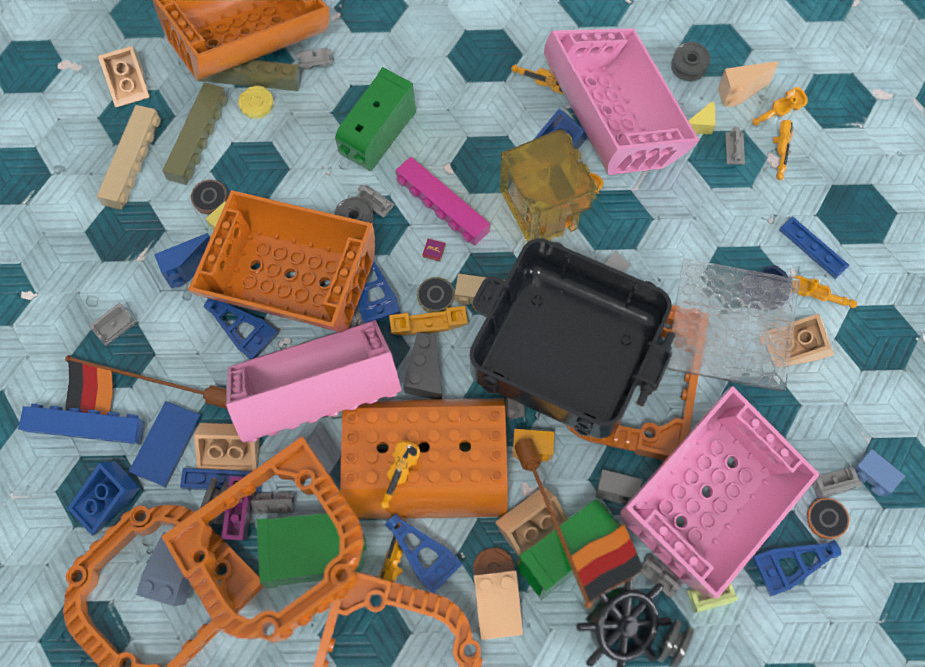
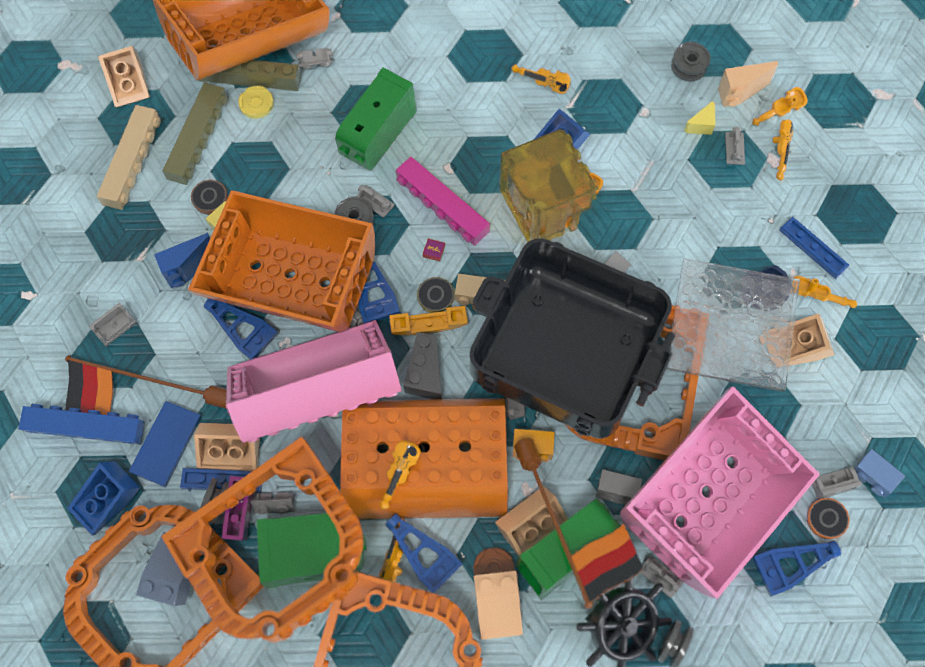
(619, 98): bright pink slope -> none
(702, 602): yellowish green hinge -> none

